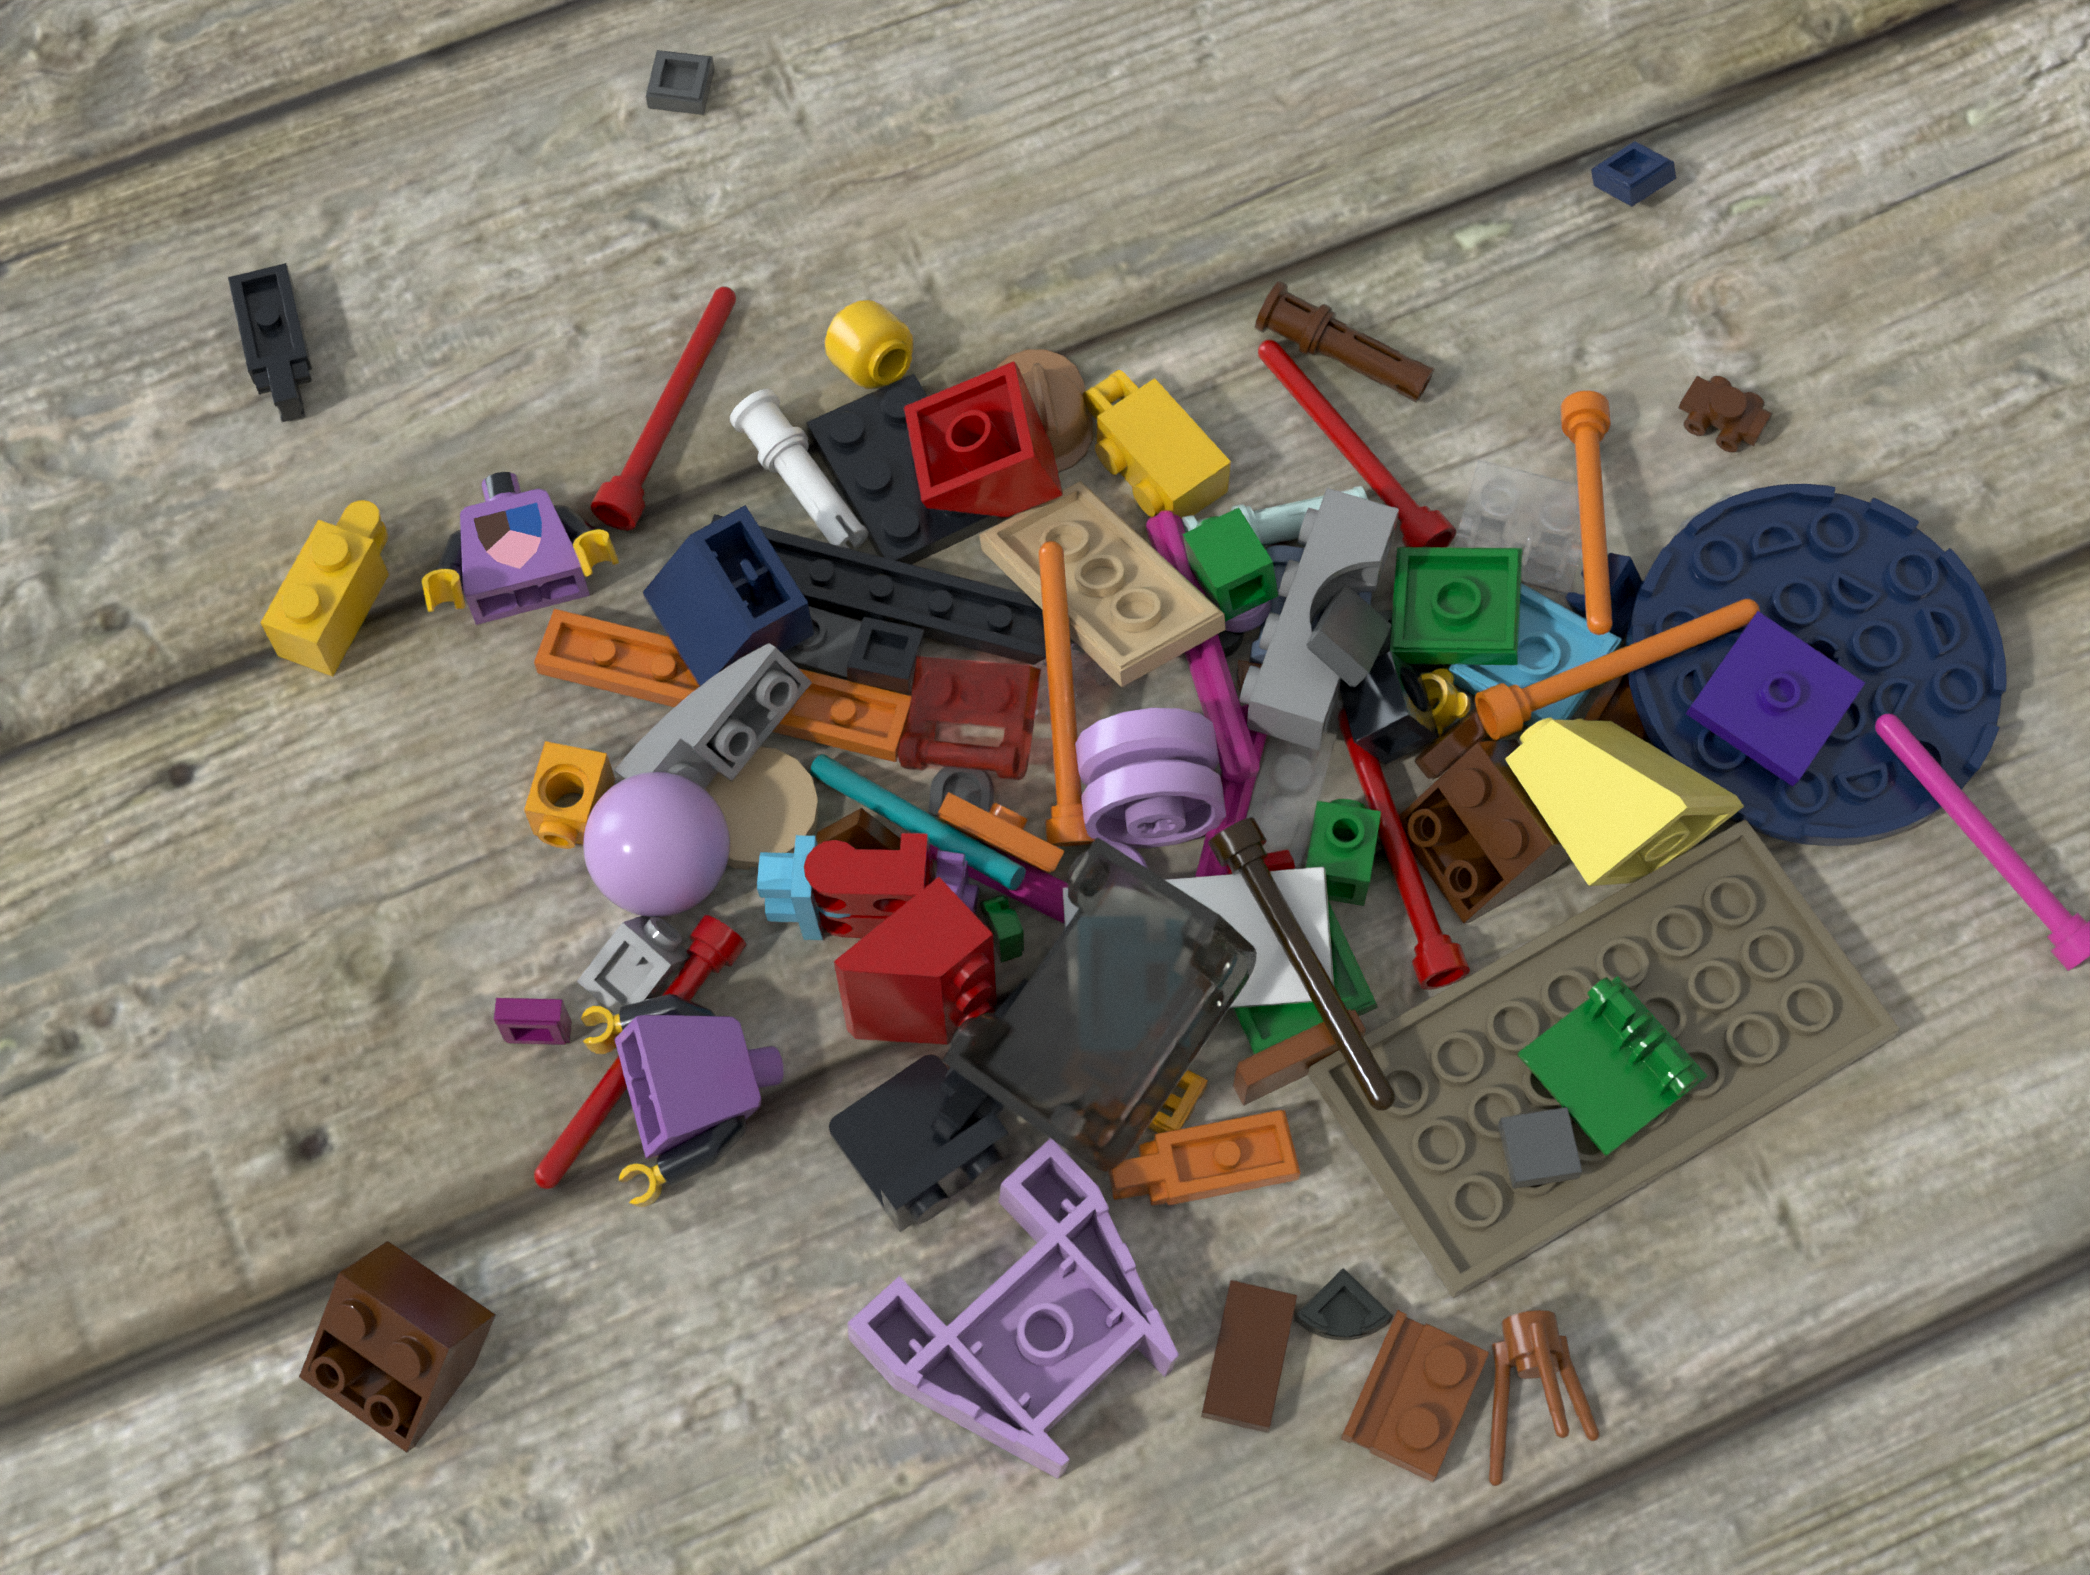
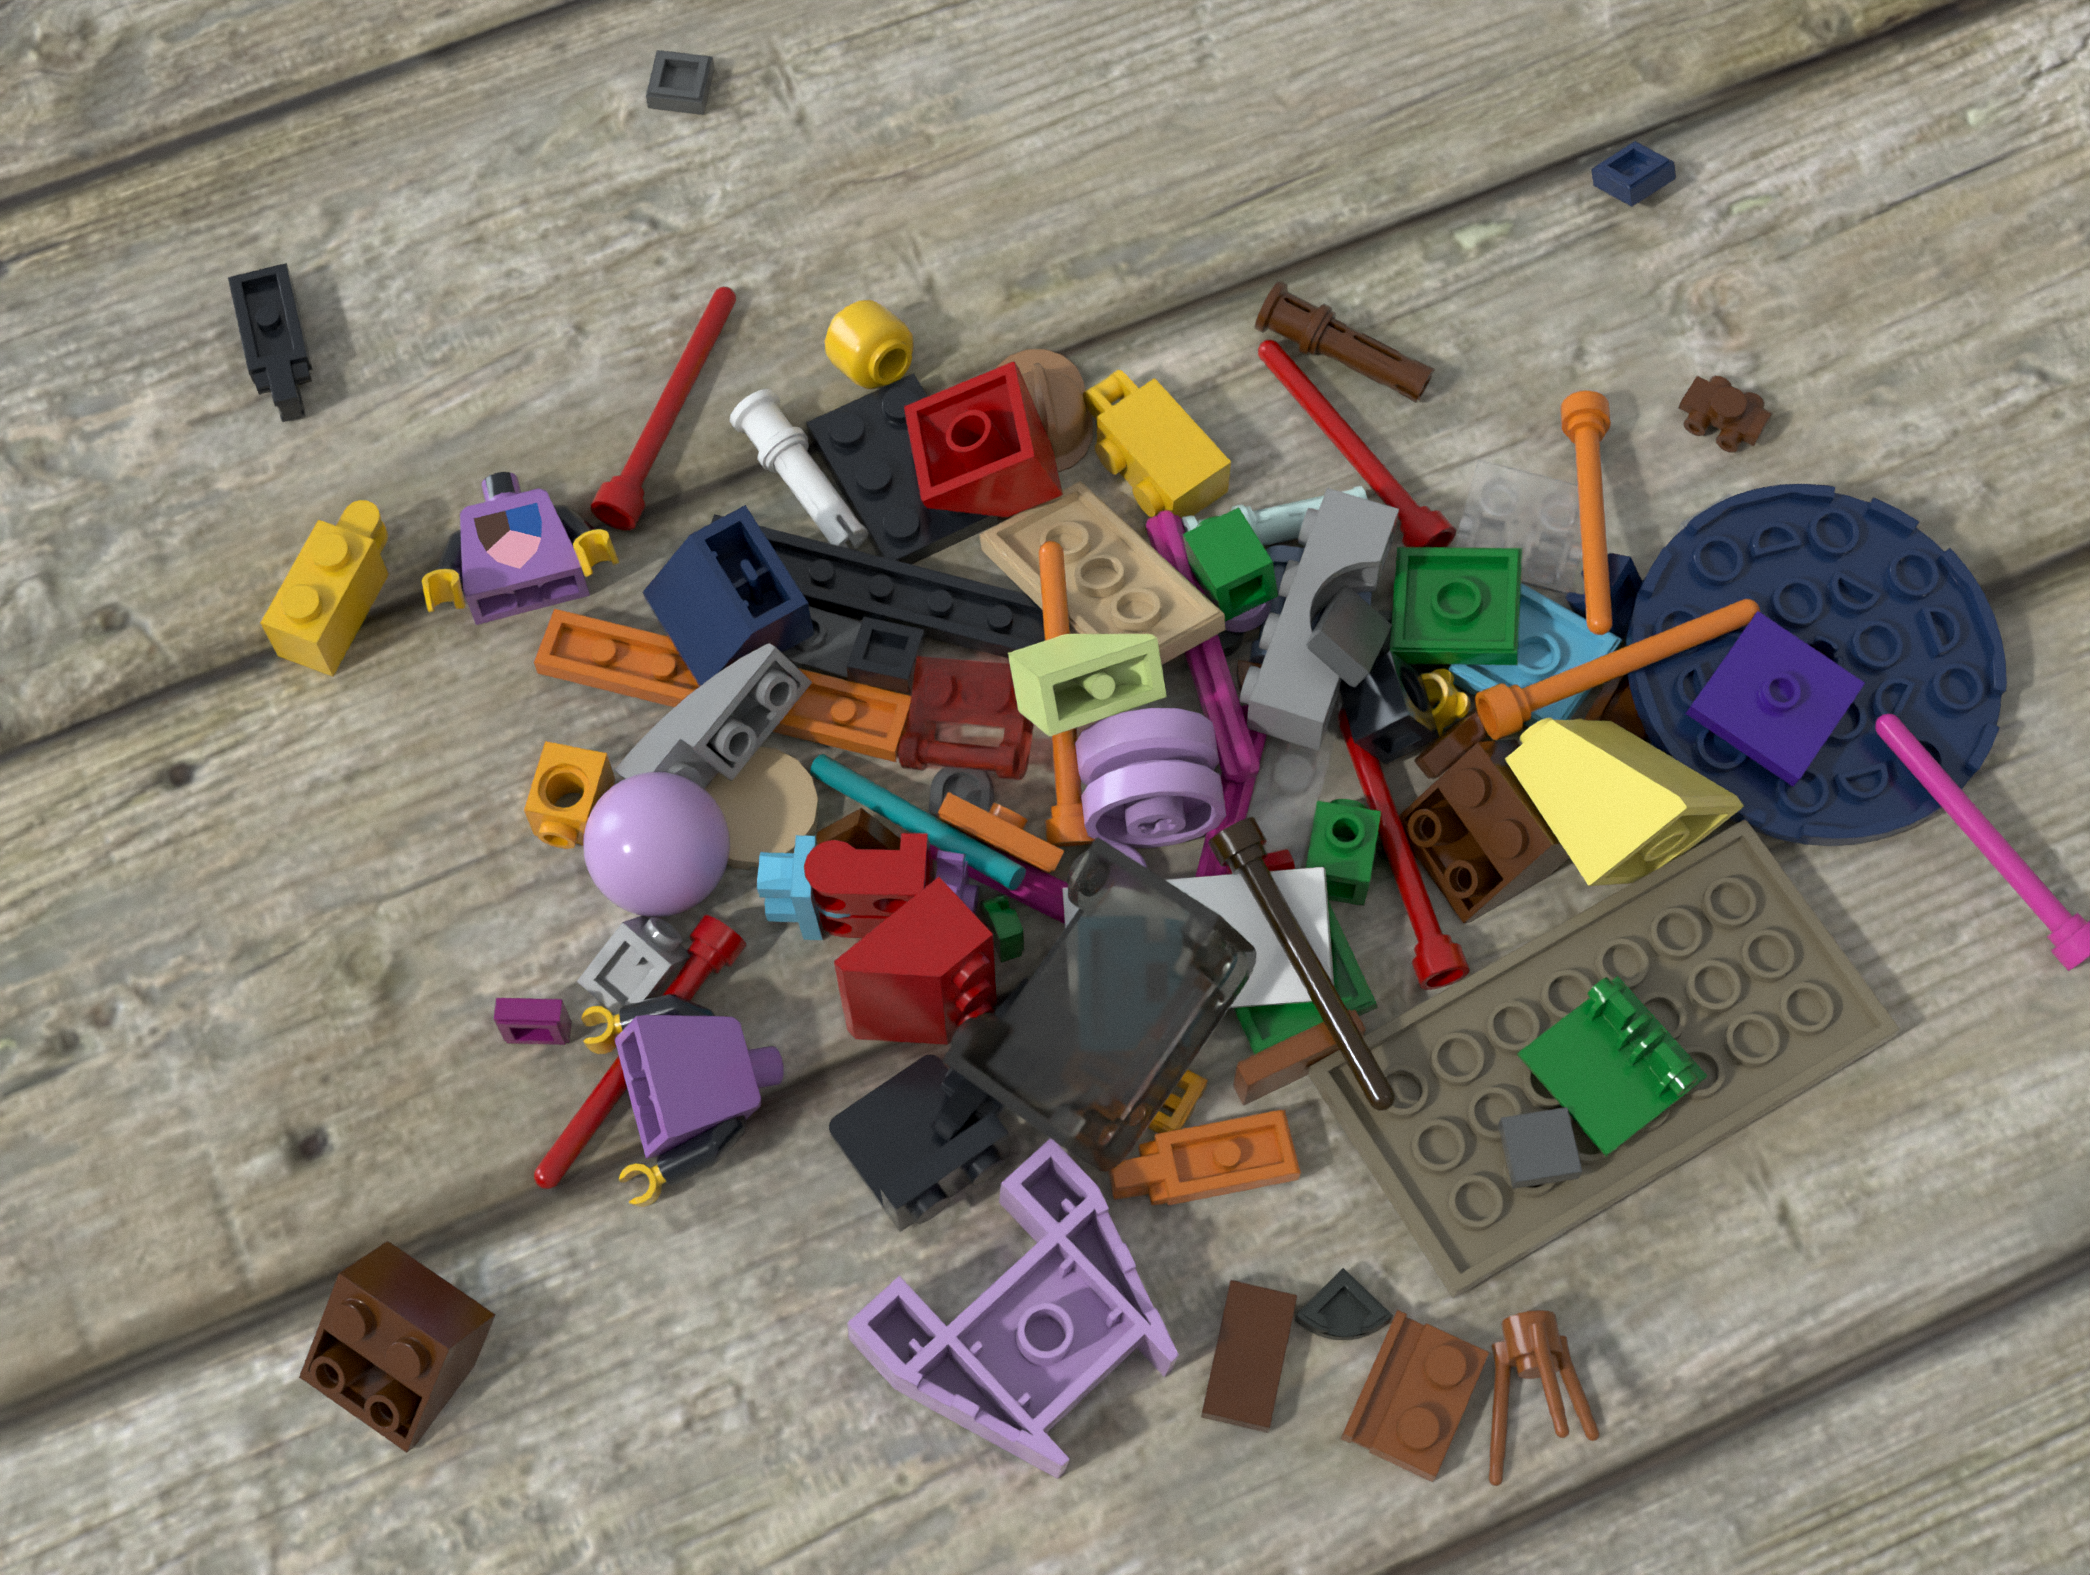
(1085, 678): none -> yellowish green slope

